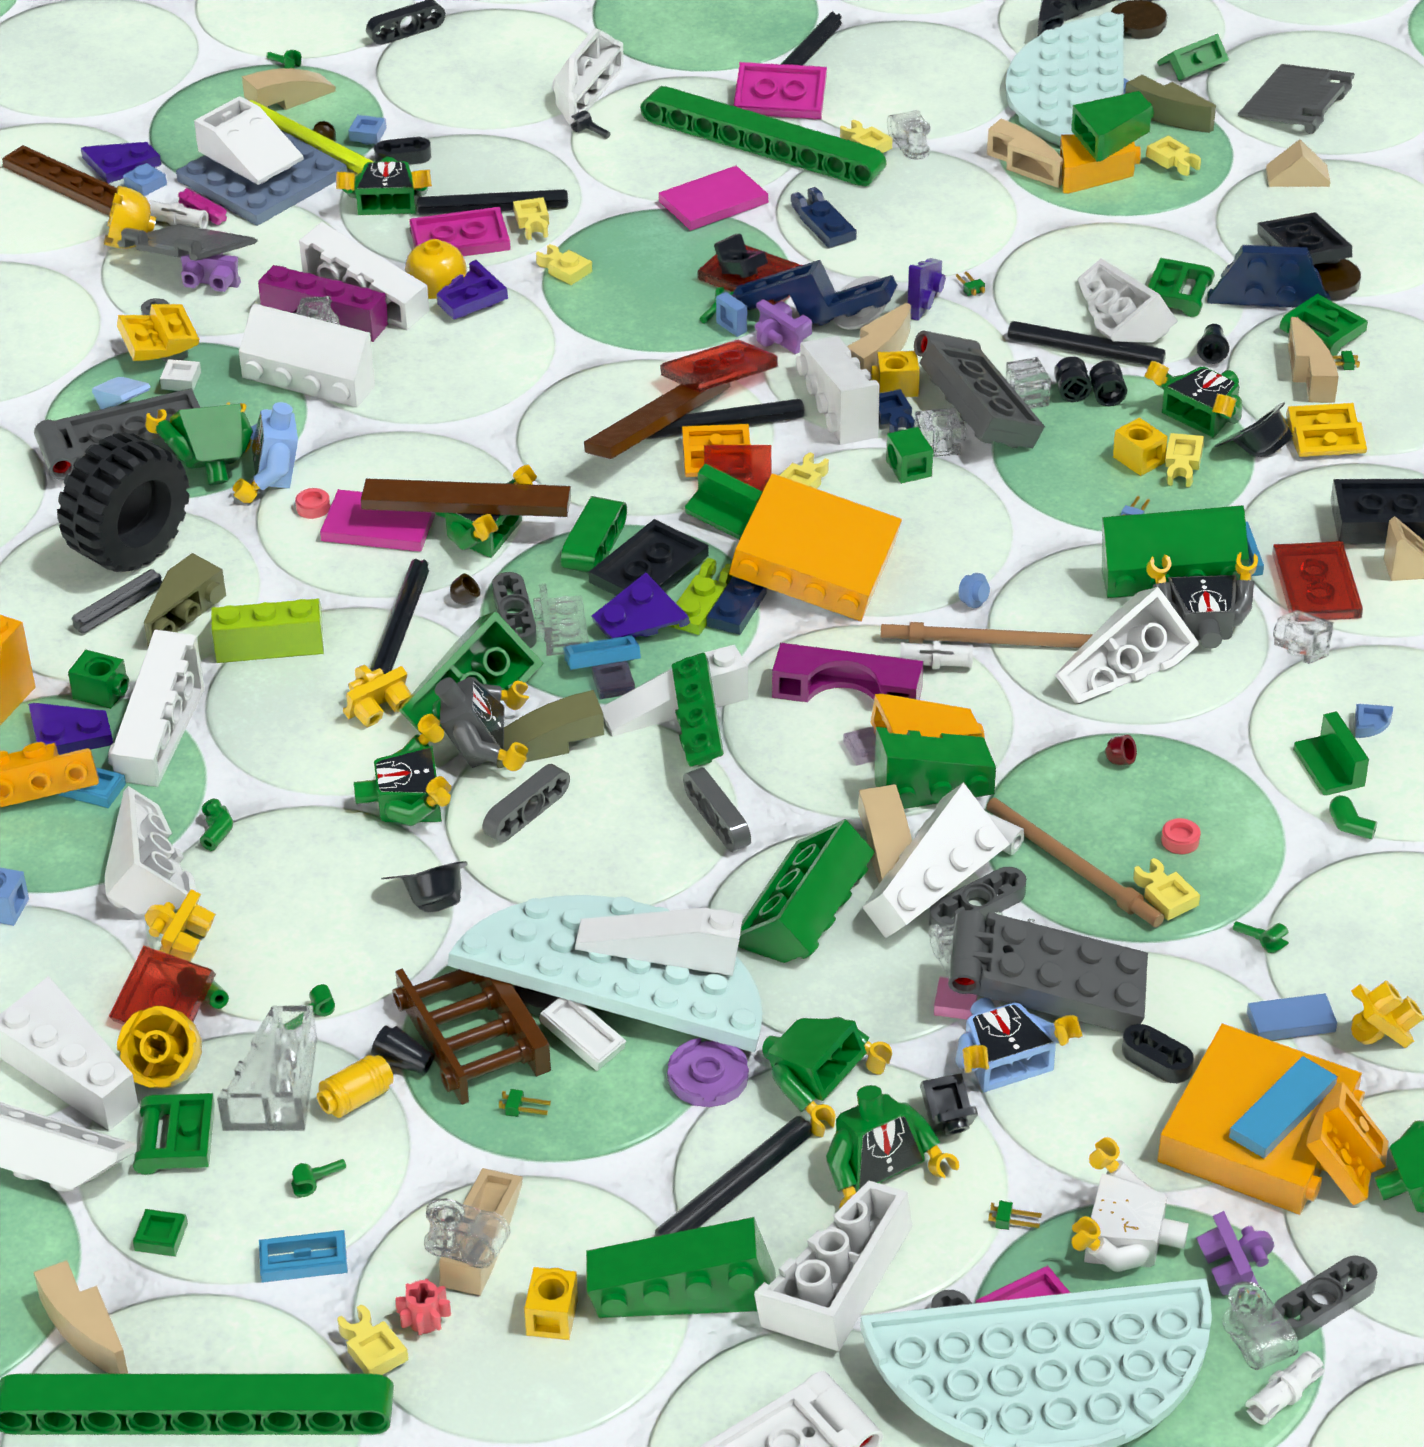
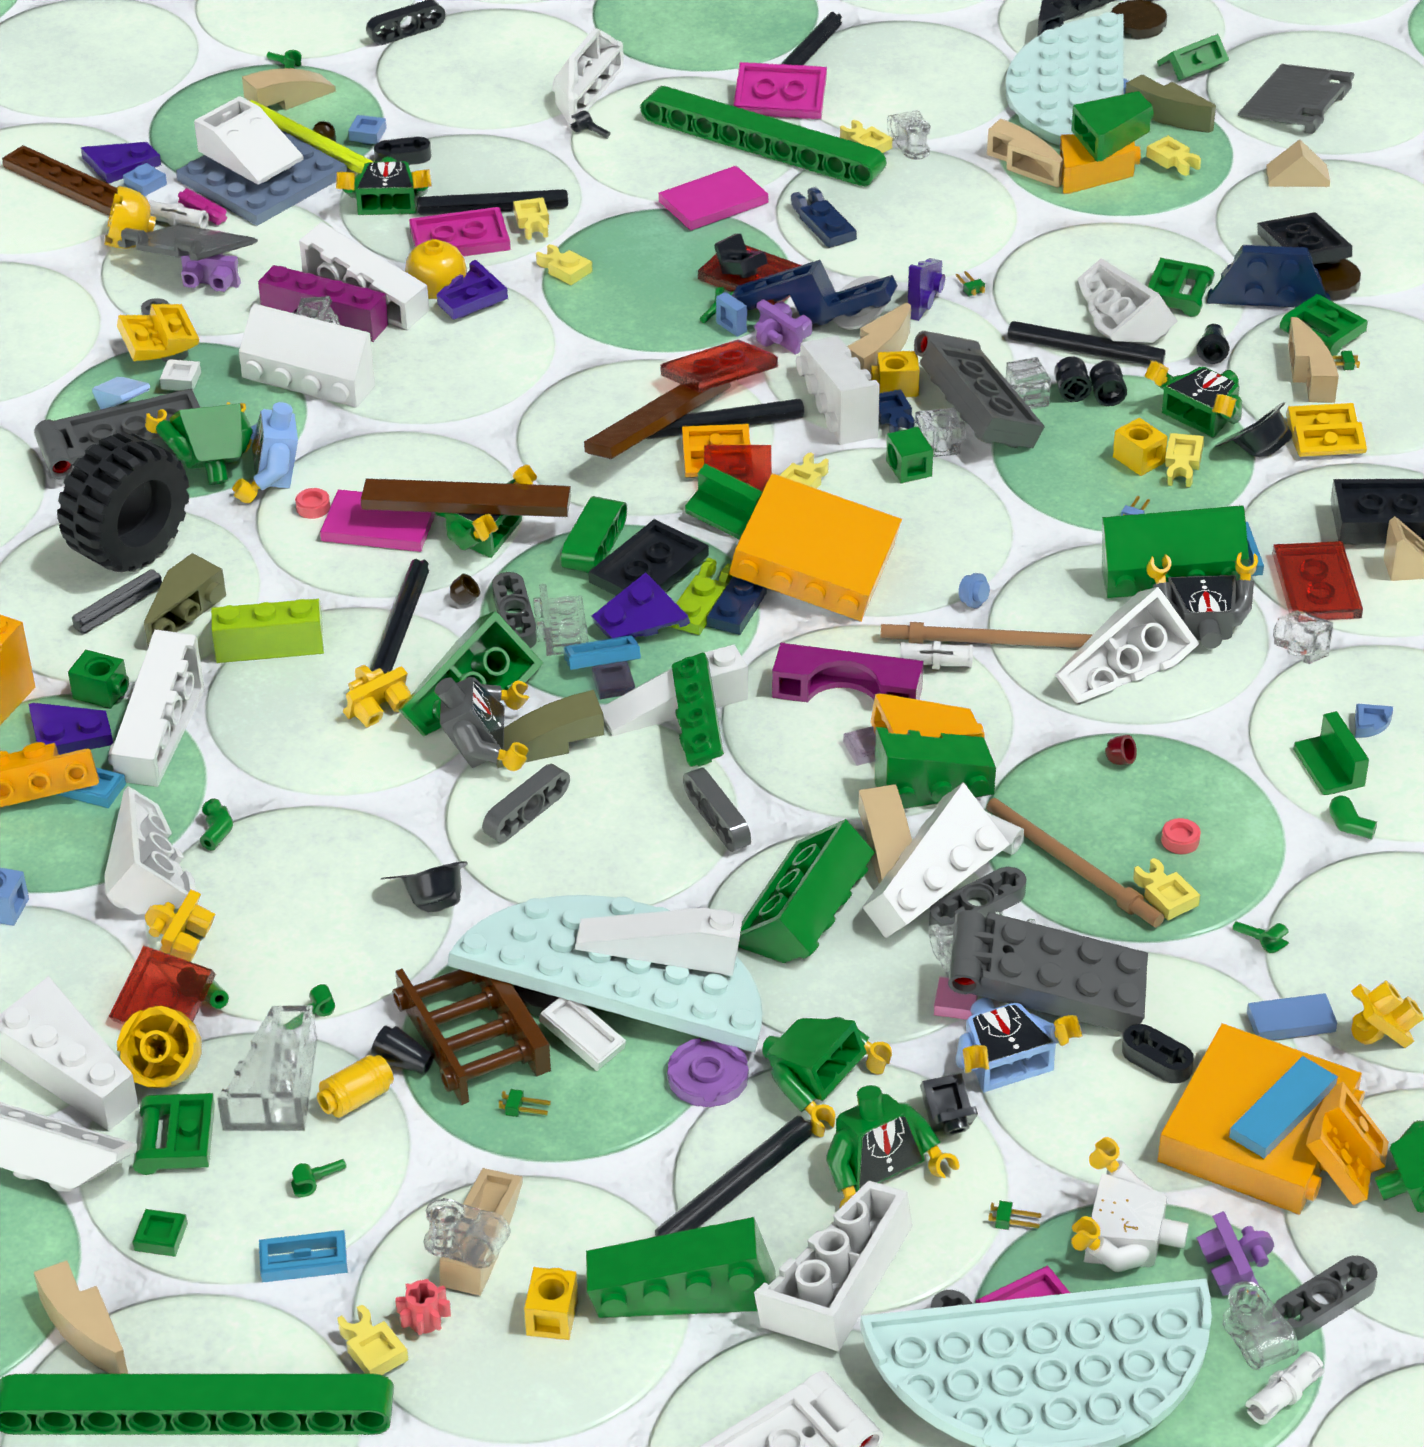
(408, 780): torso -> none

